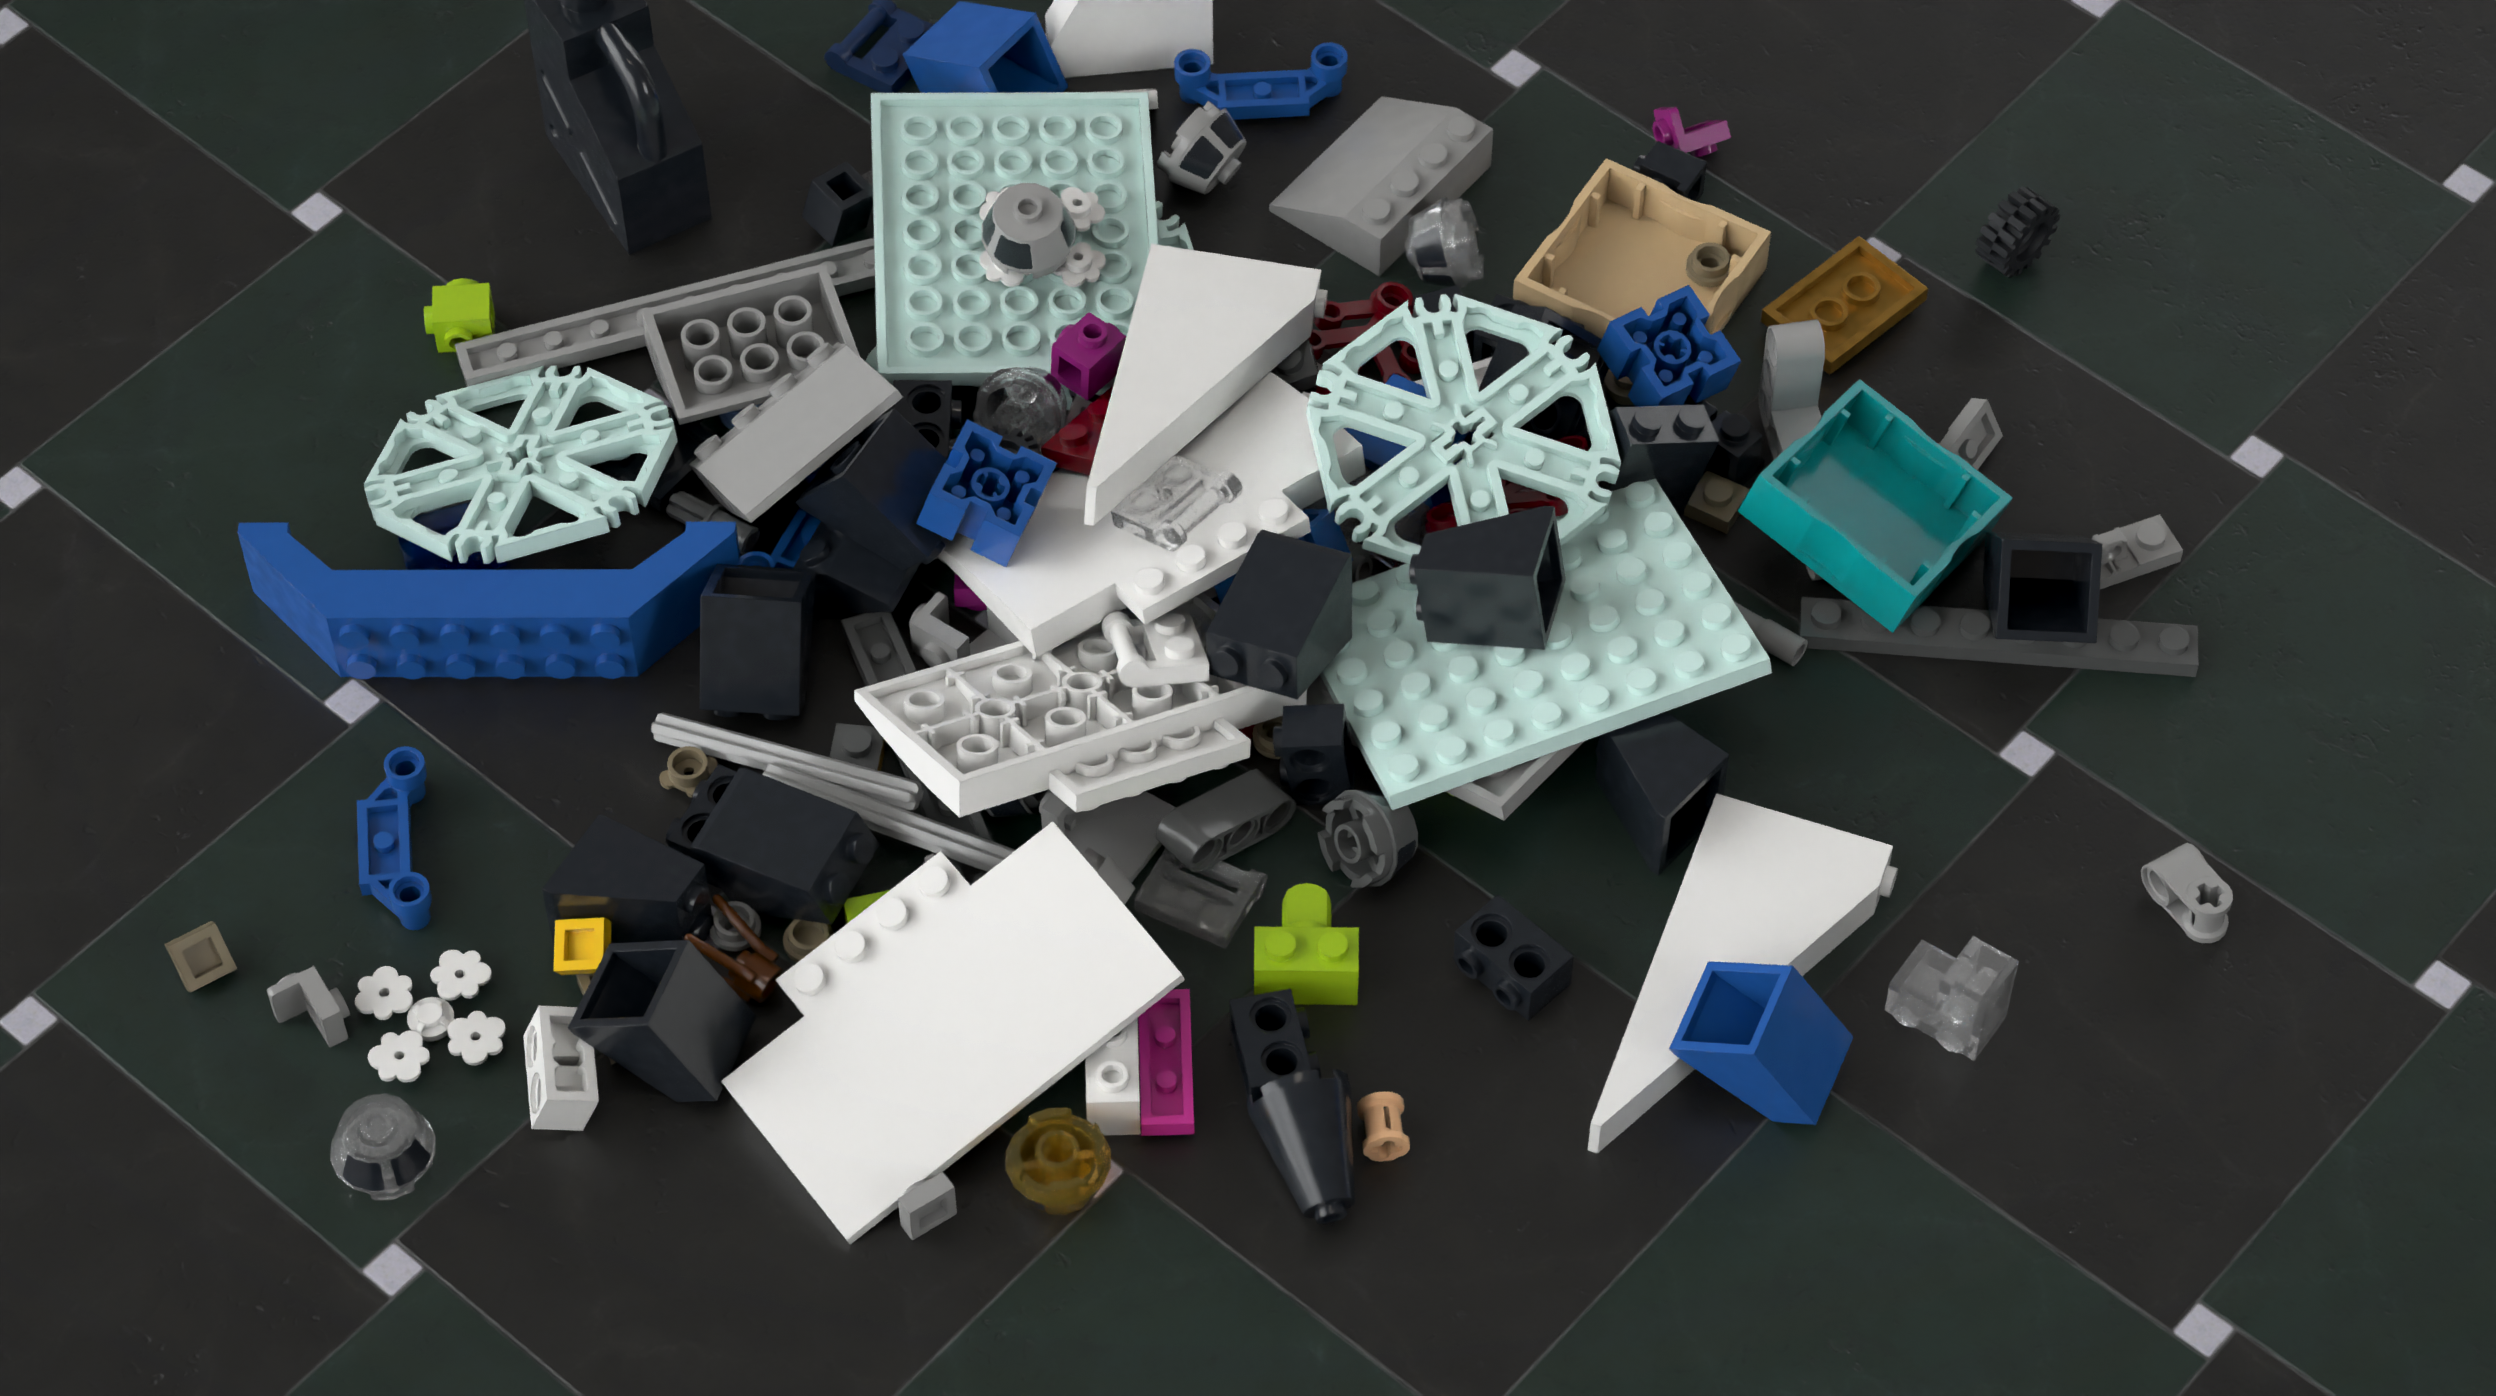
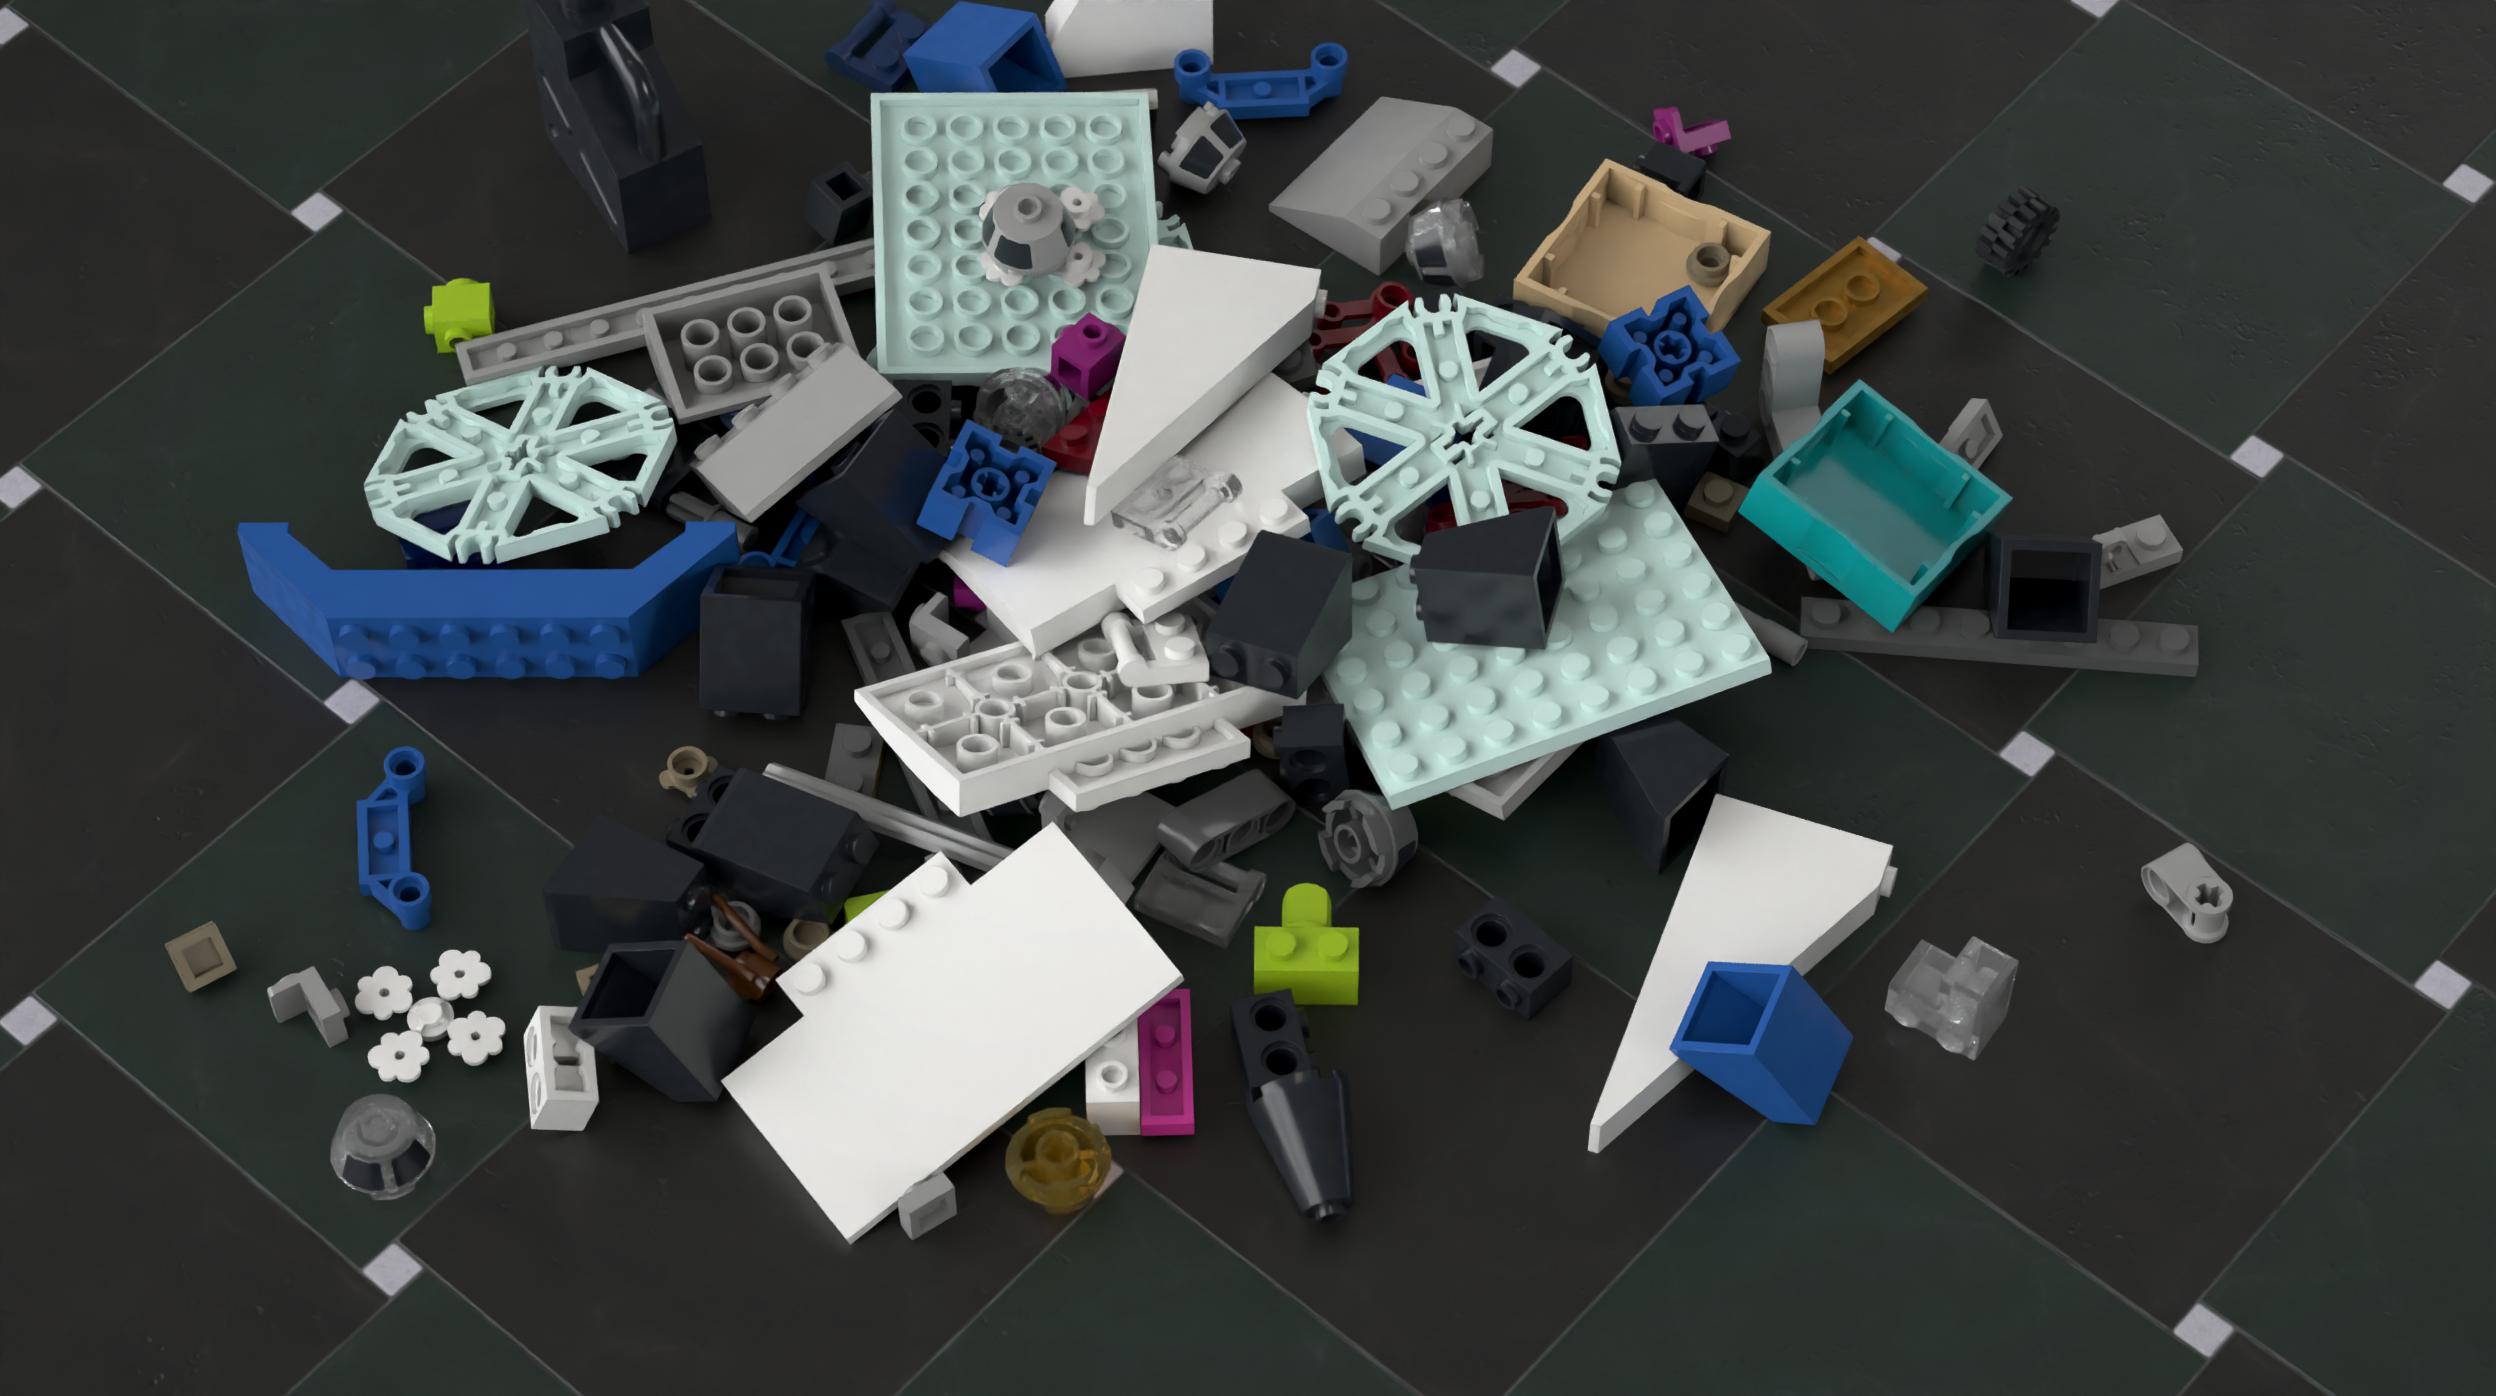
(580, 944): yellow plate -> none
(760, 752): light grey axle -> none
(1383, 1126): light nougat bush -> none

